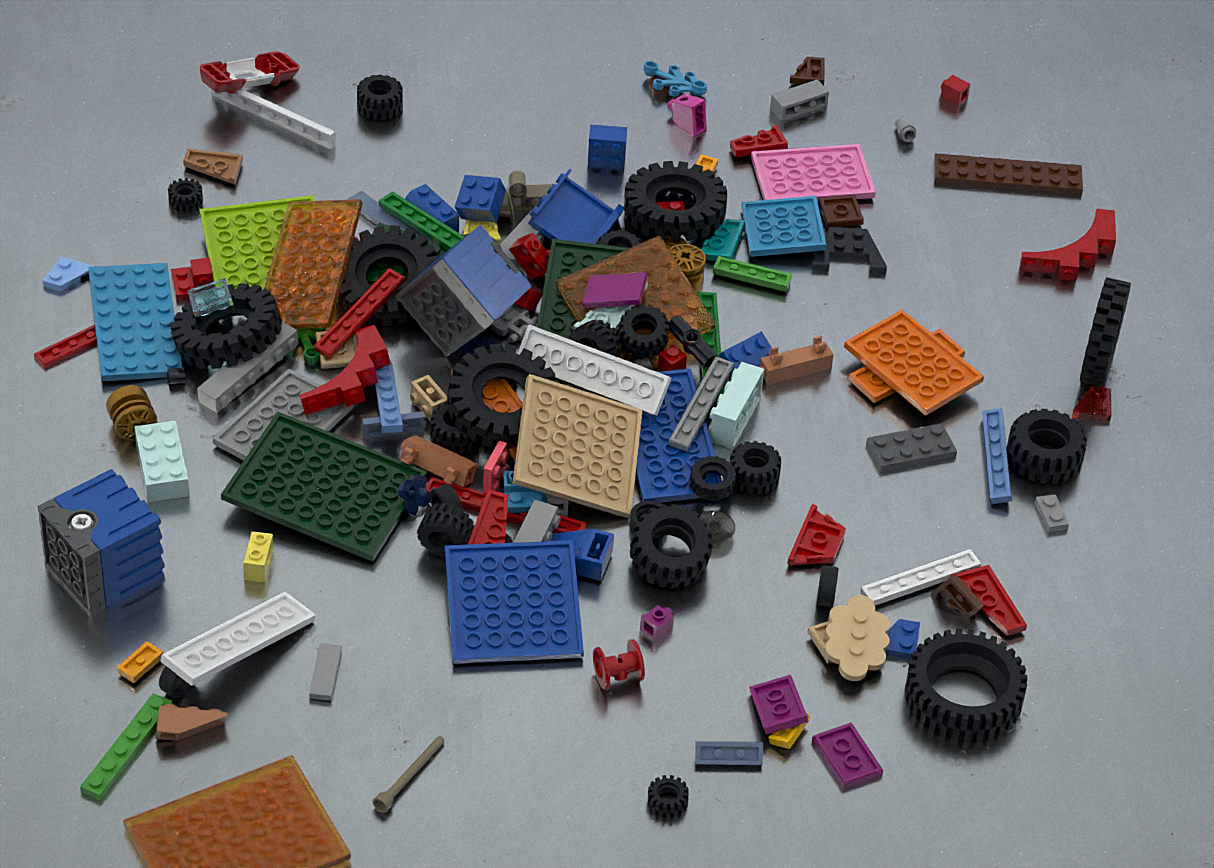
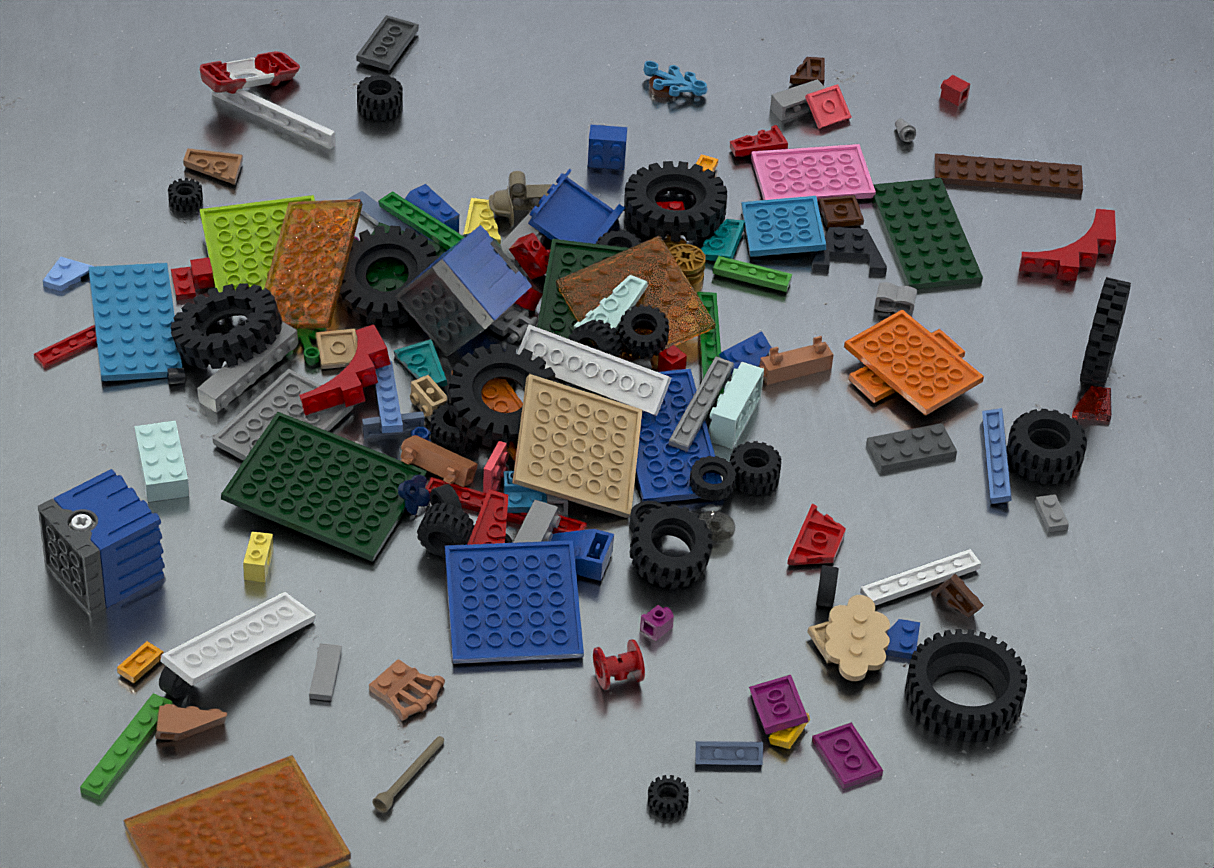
(130, 408): pearl gold wheel -> none
(210, 297): clear light blue plate -> none
(359, 313): red tile -> none
(387, 42): none -> dark grey plate
(397, 680): none -> nougat plate
(421, 432): none -> blue plate
(422, 361): none -> teal wing
(480, 198): blue brick -> none
(614, 290): magenta tile -> none
(684, 334): black piece -> none
(689, 113): dark pink torso -> none
(828, 106): none -> coral plate
(895, 298): none -> light grey brick
(925, 234): none -> dark green plate
(996, 601): red wing -> none

